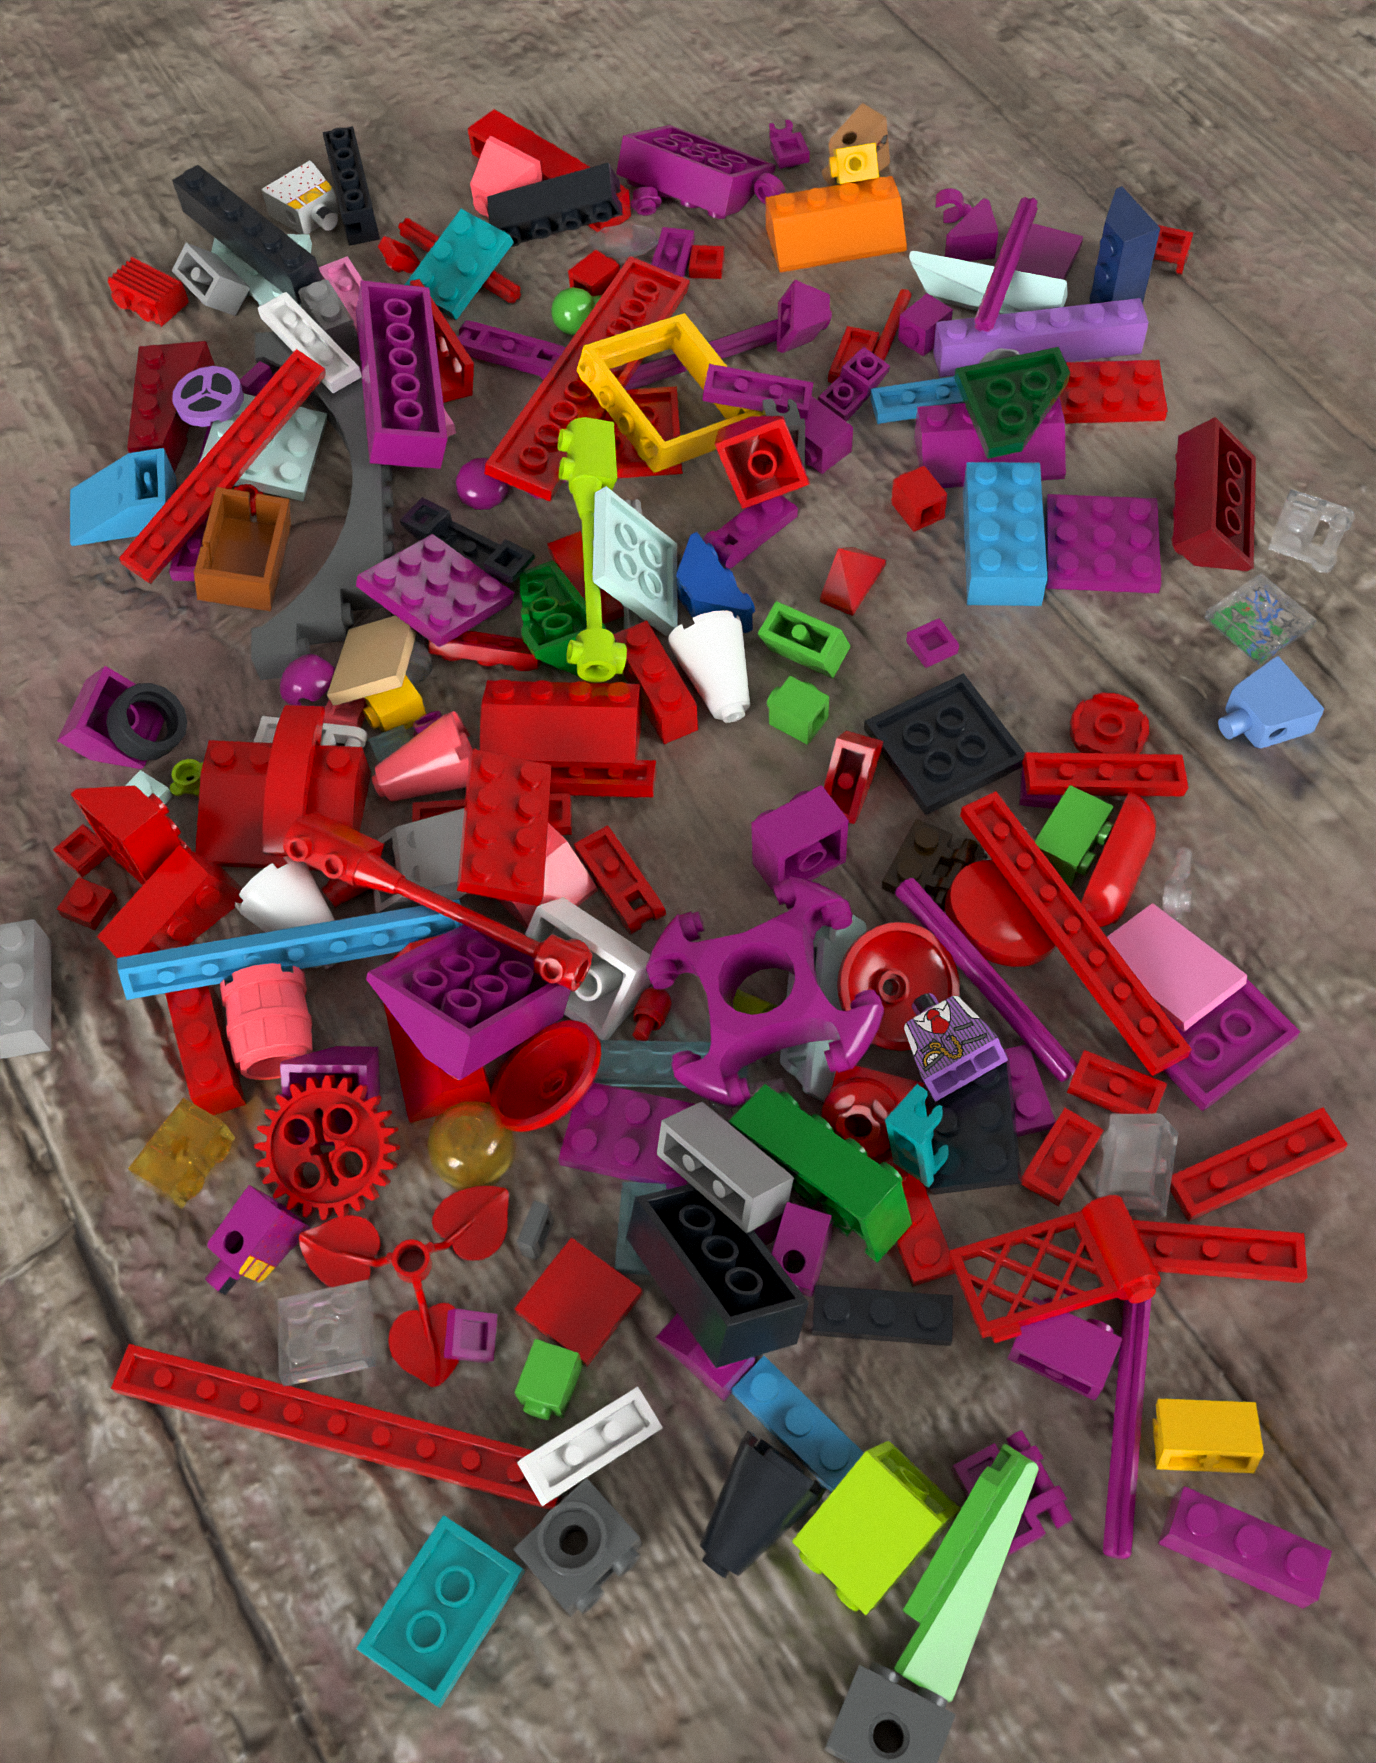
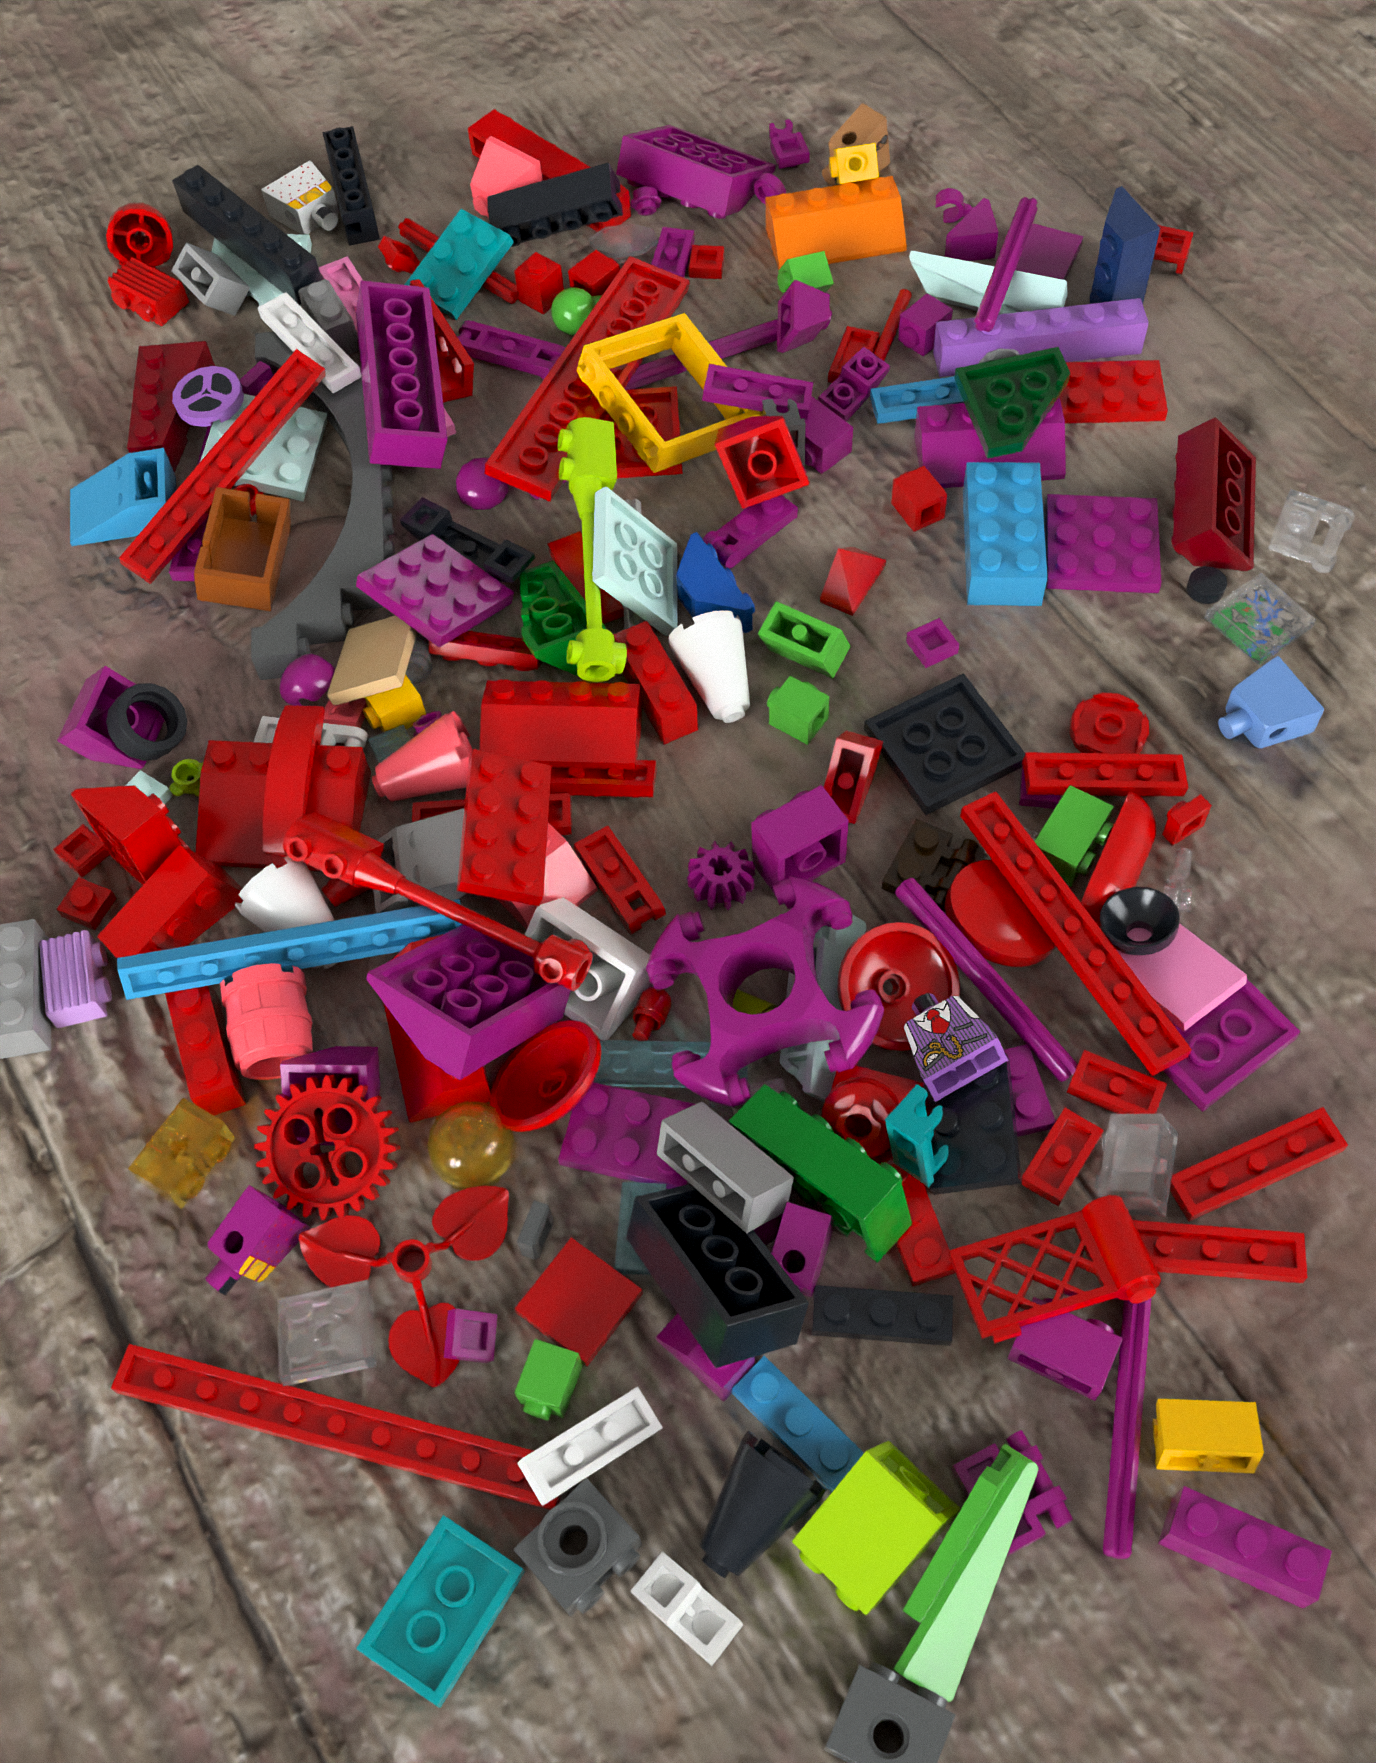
(74, 978): none -> lavender brick
(139, 233): none -> red cylinder
(538, 282): none -> red brick
(687, 1608): none -> white slope
(736, 873): none -> magenta gear
(808, 269): none -> bright green brick
(1140, 909): none -> black piece
(1186, 819): none -> red plate
(1206, 585): none -> black tile

